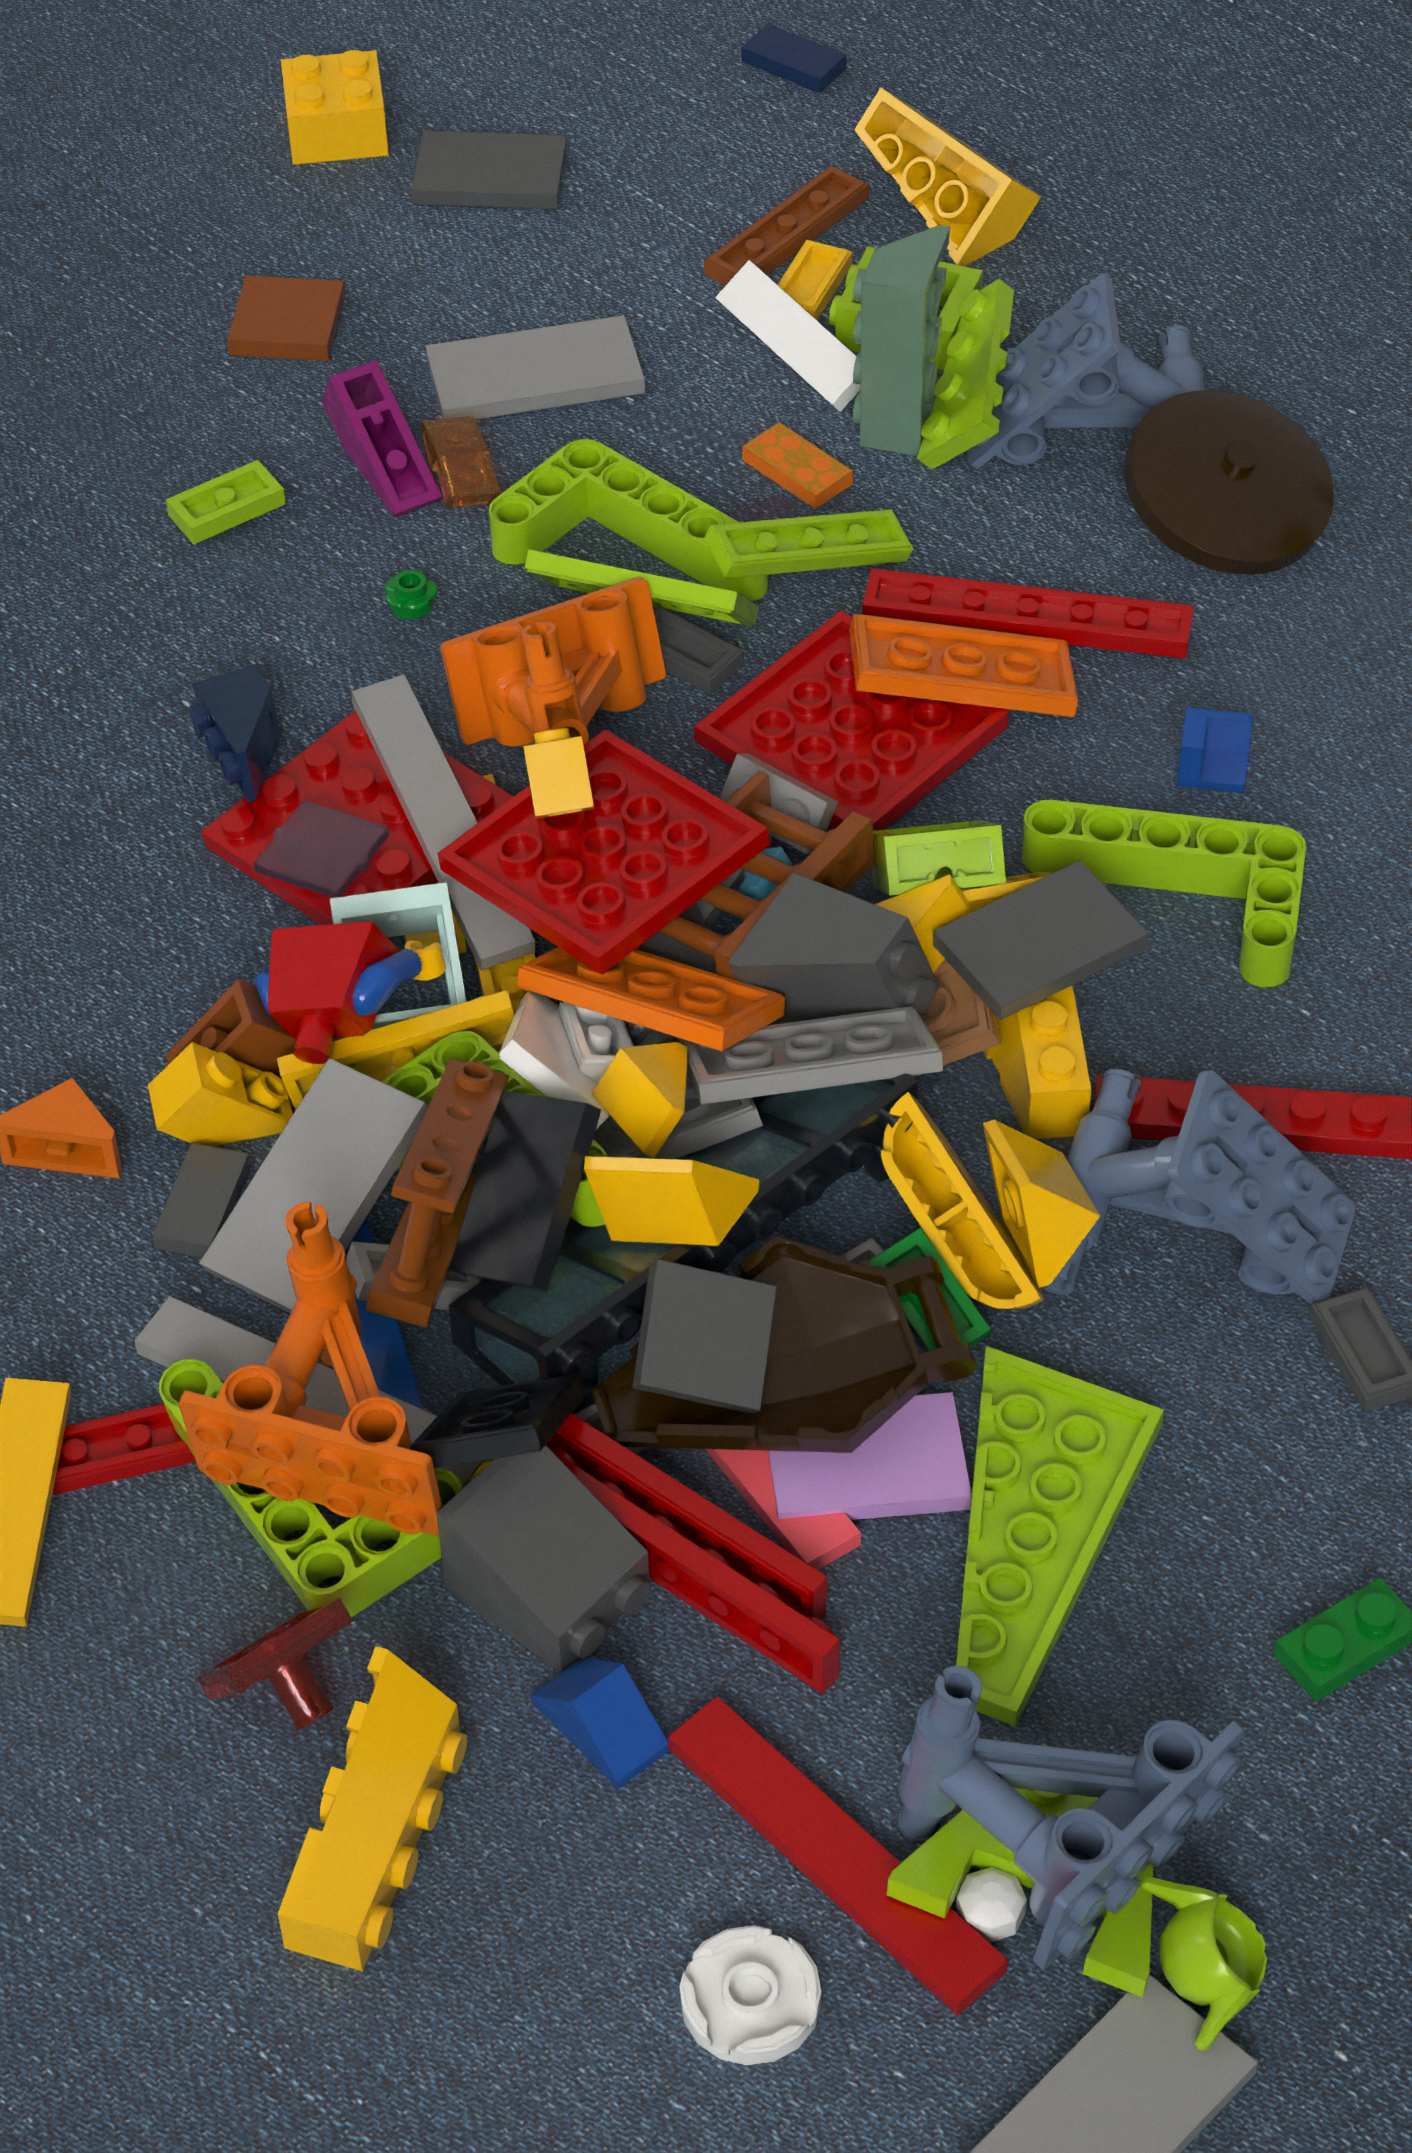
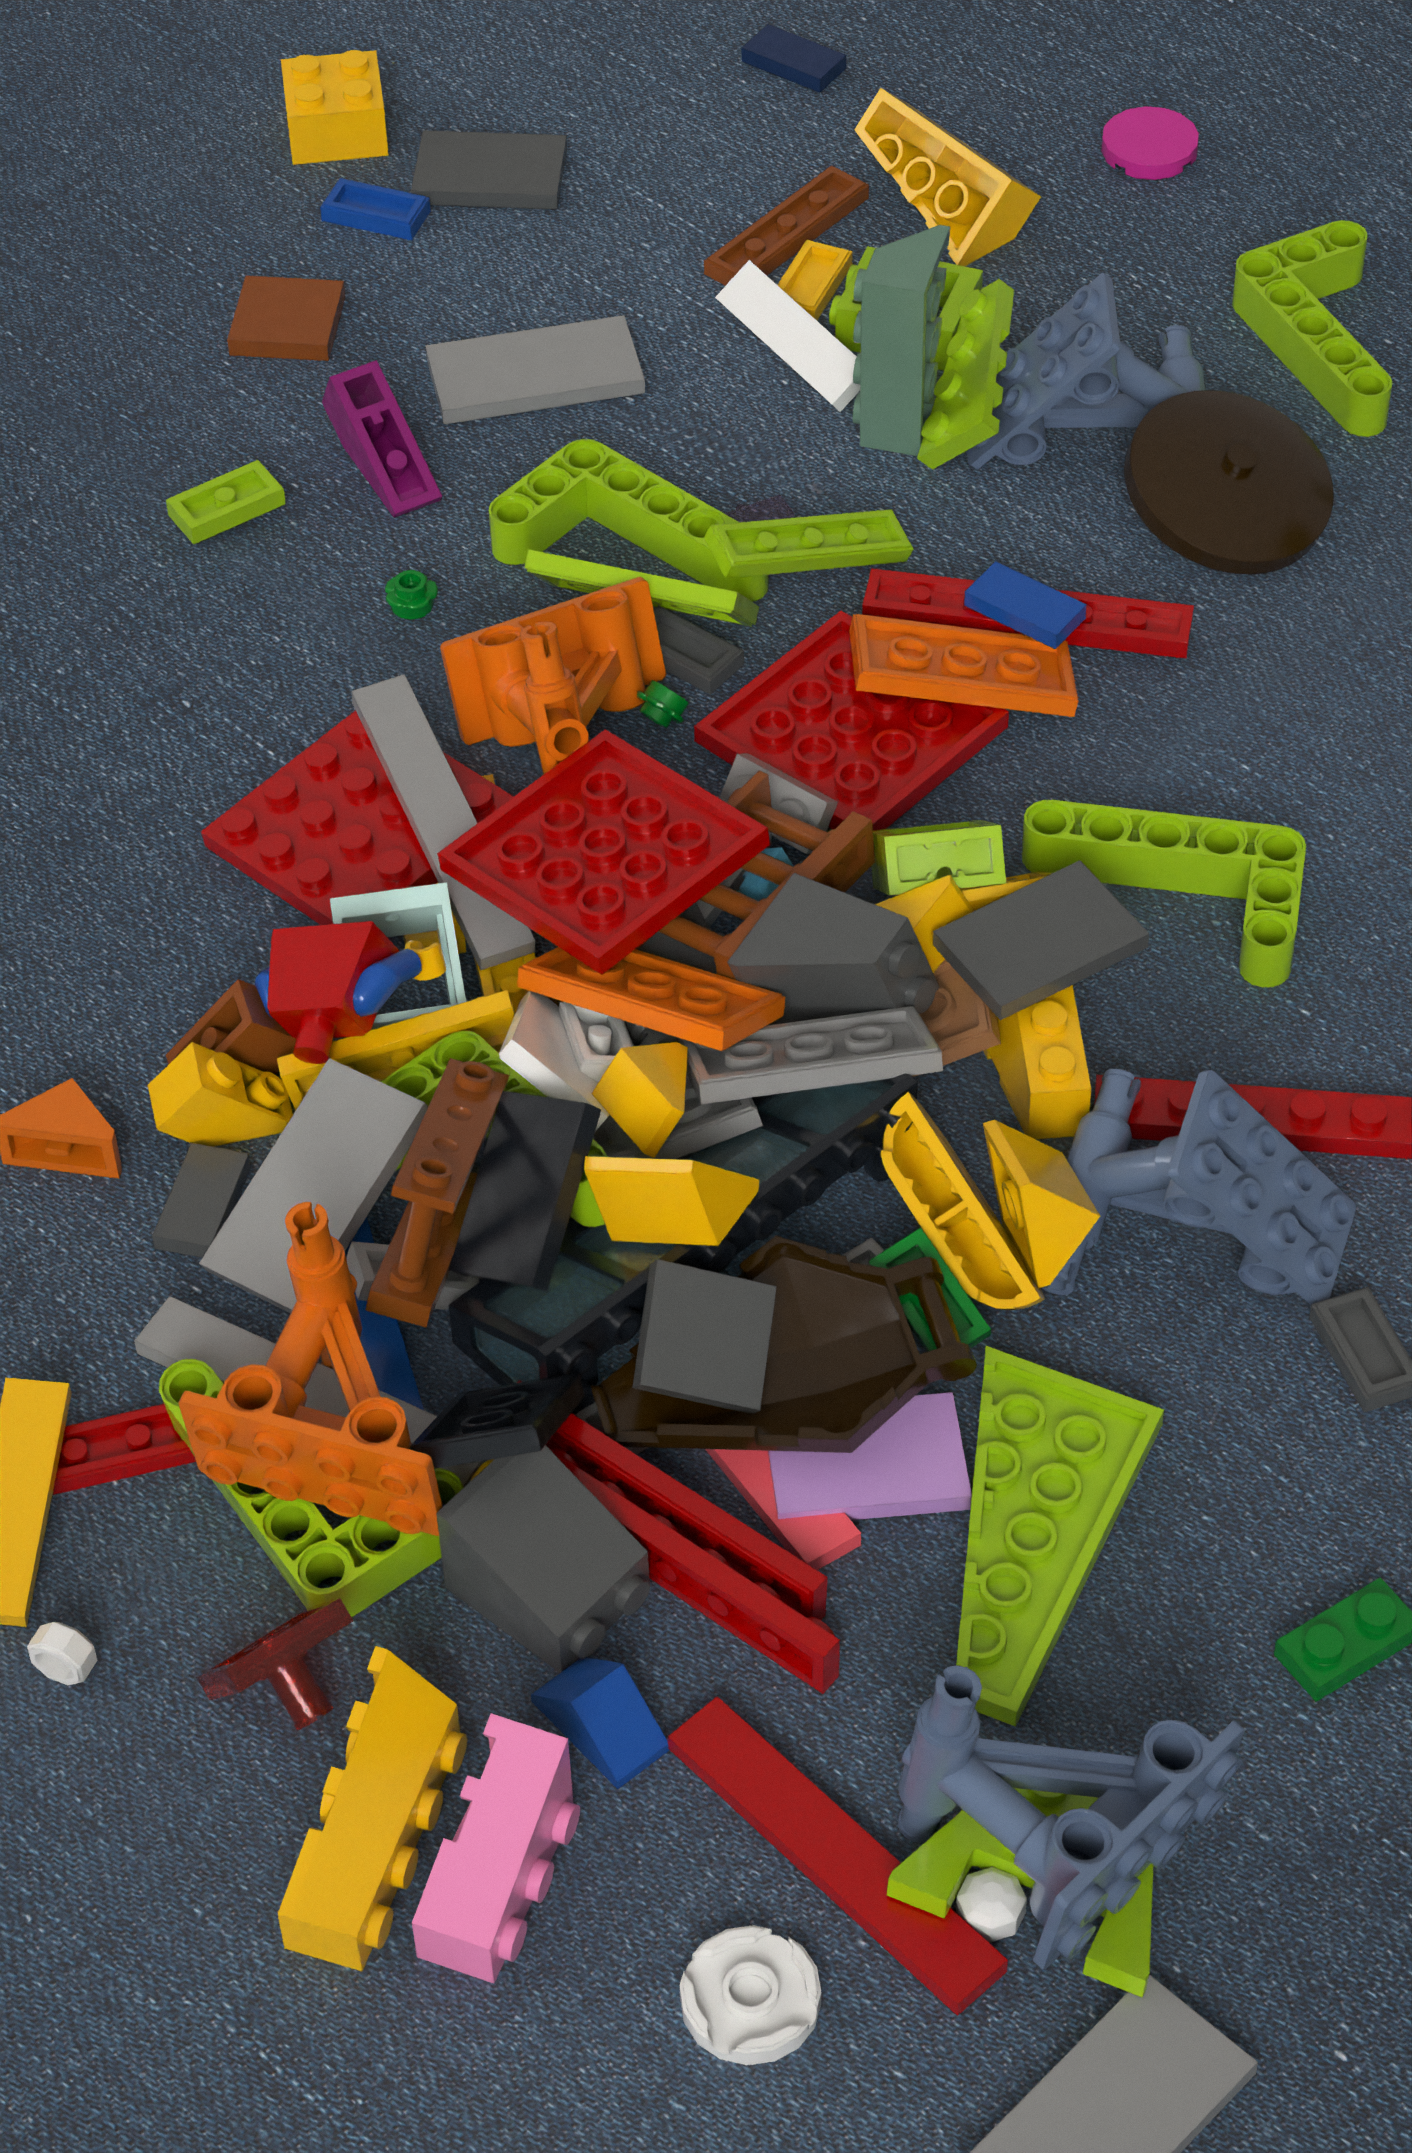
(62, 1653): none -> white tile
(238, 725): dark blue slope -> none
(321, 849): piece -> none
(375, 209): none -> blue tile
(461, 459): clear orange slope -> none
(499, 1854): none -> bright pink wedge
(558, 774): yellow slope -> none
(662, 704): none -> green plate
(797, 465): orange tile -> none
(1025, 605): none -> blue tile
(1150, 142): none -> dark pink tile
(1209, 1953): lime piece -> none
(1215, 750): blue panel -> none
(1279, 301): none -> lime beam

